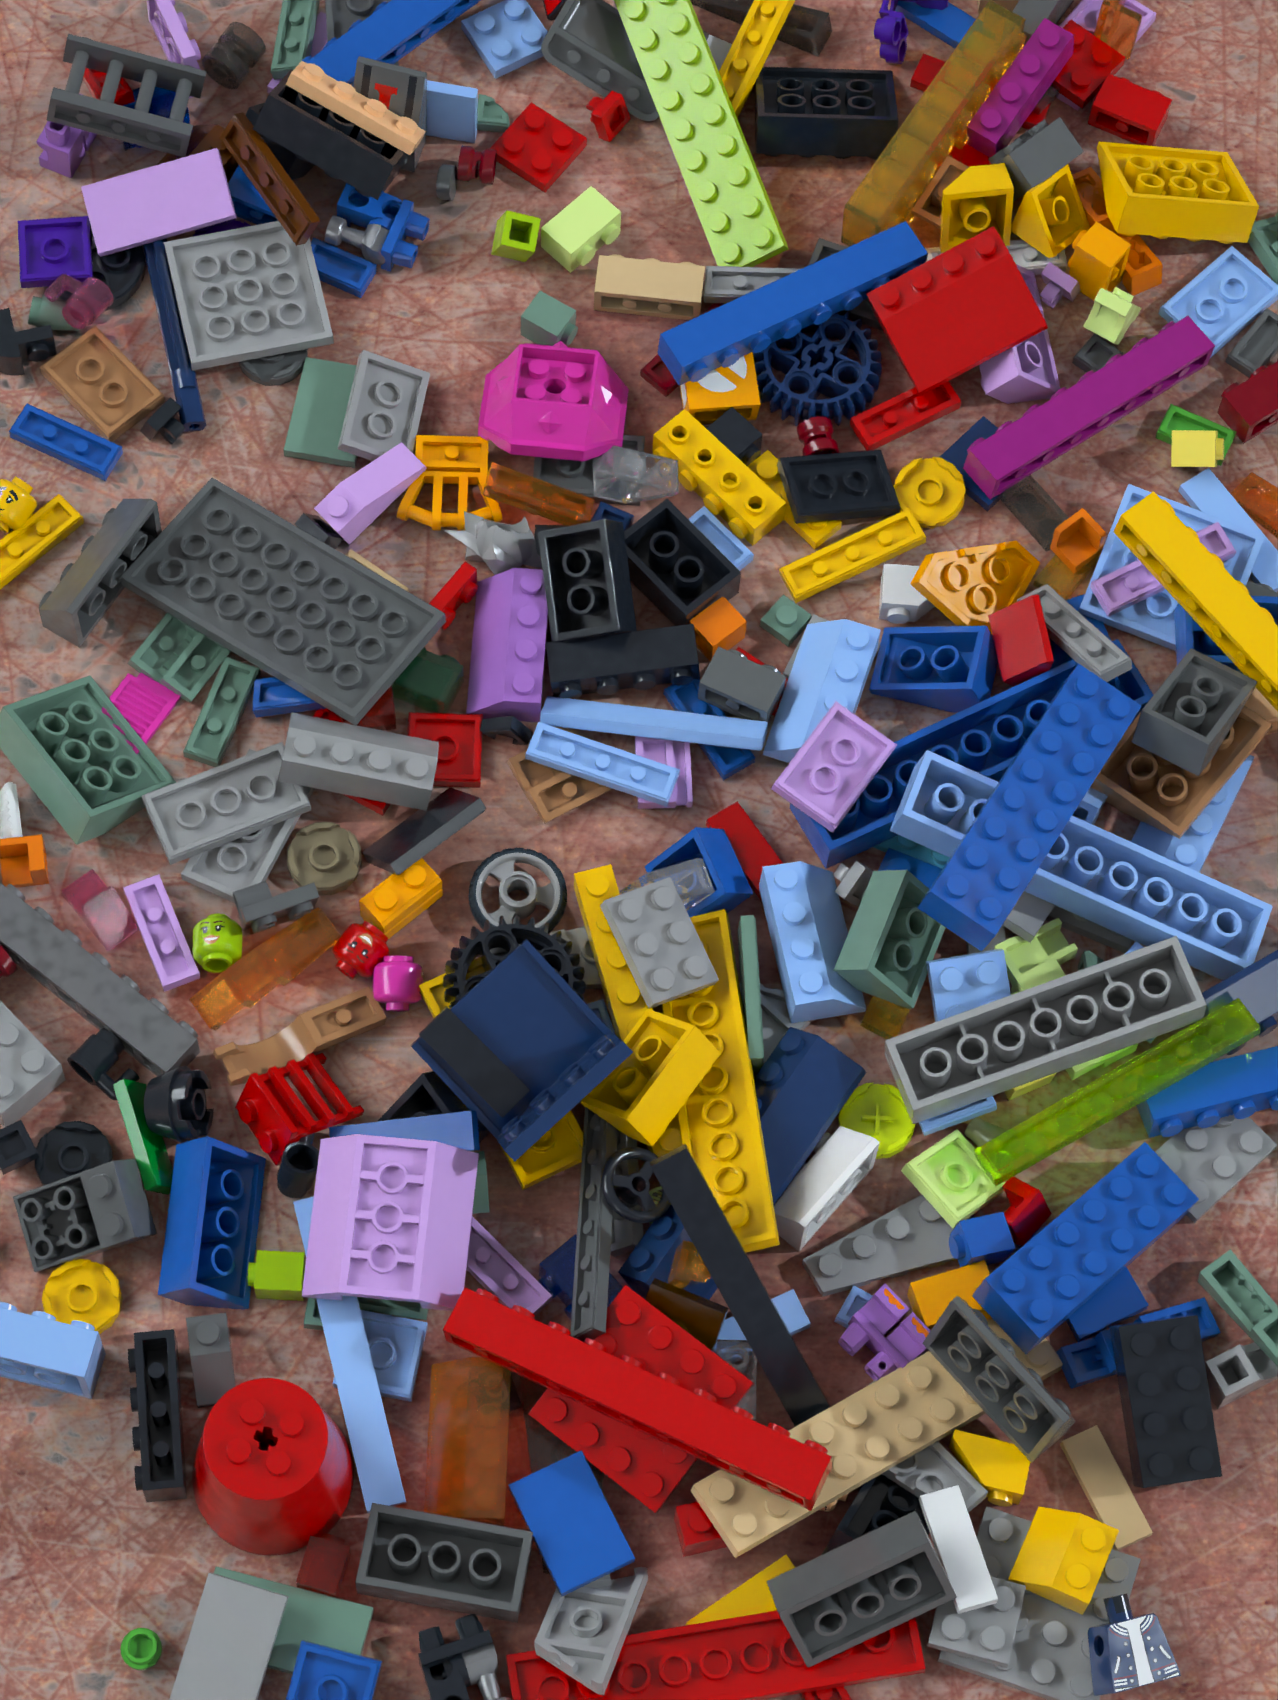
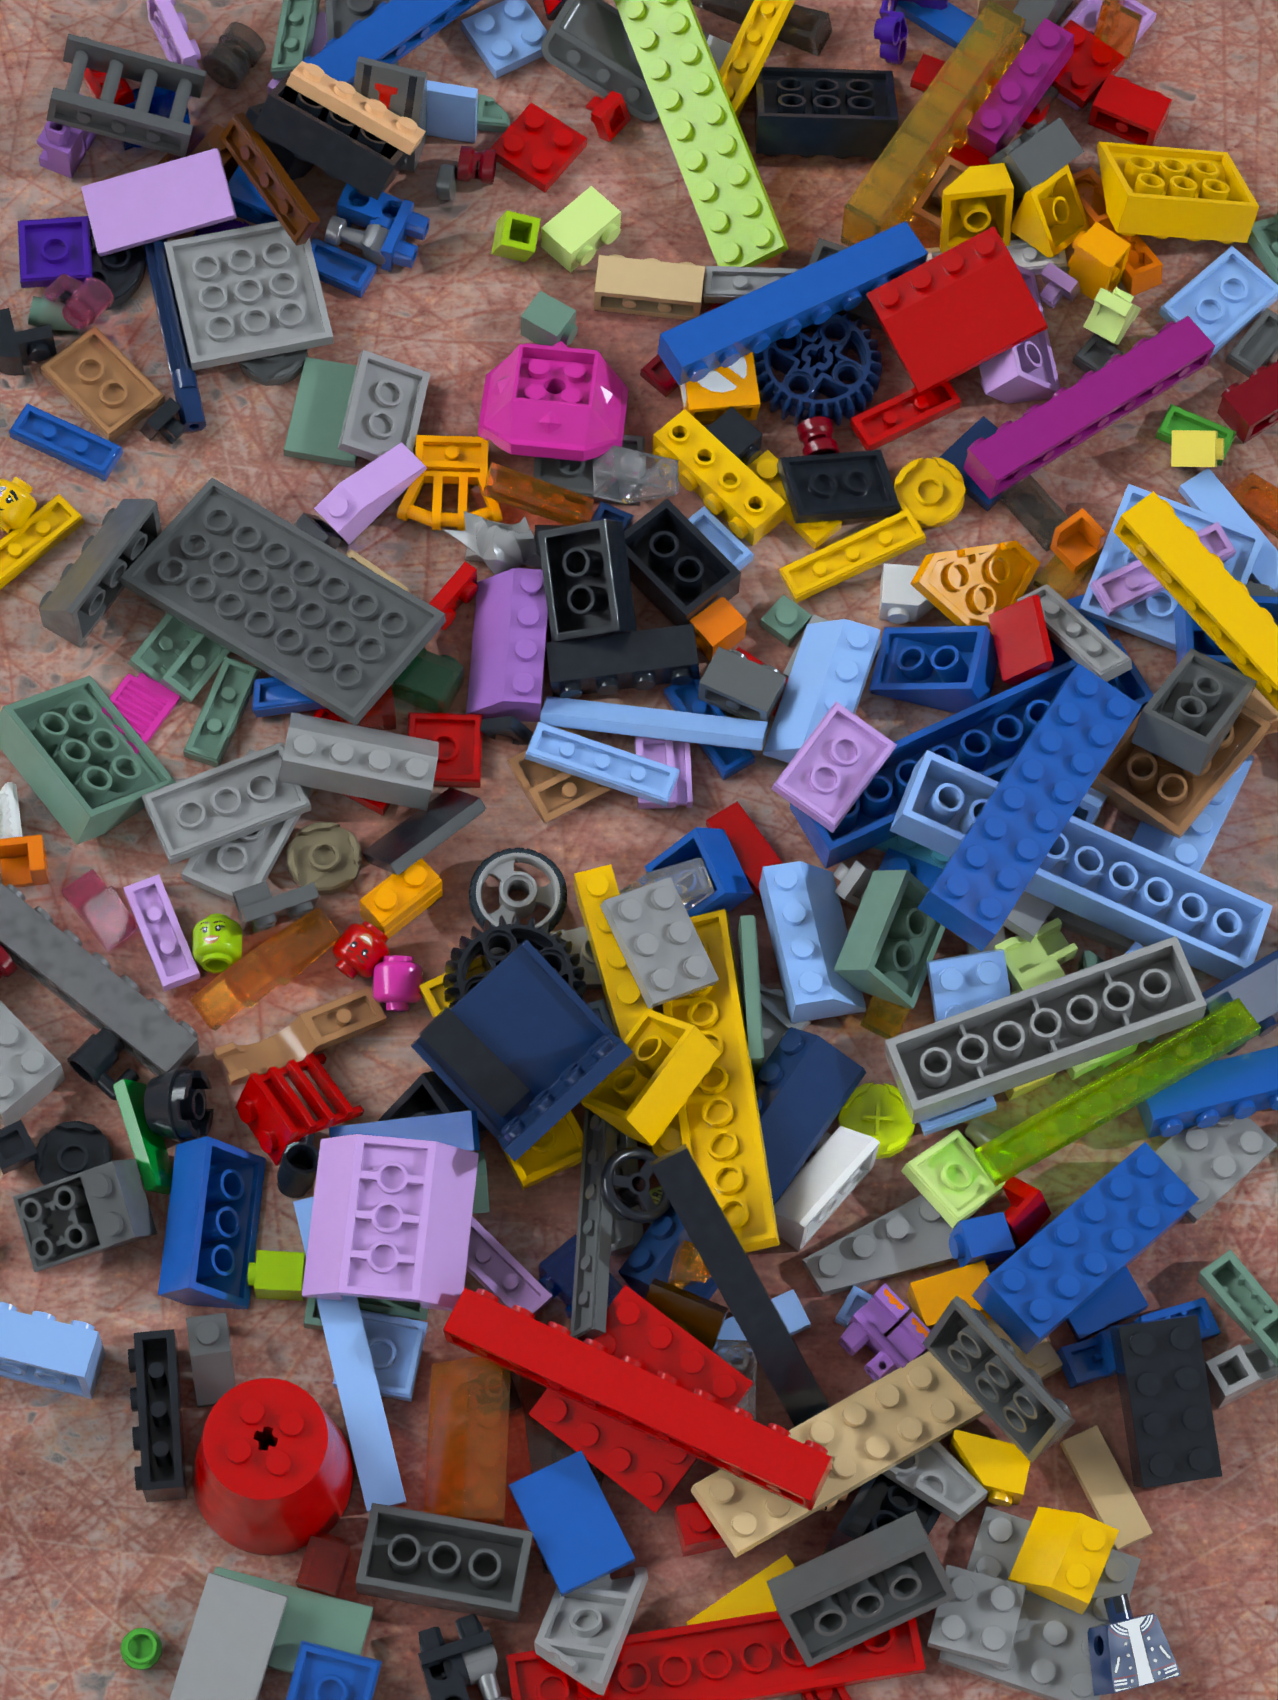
(83, 1293): yellow tile -> none
(958, 1548): white tile -> none

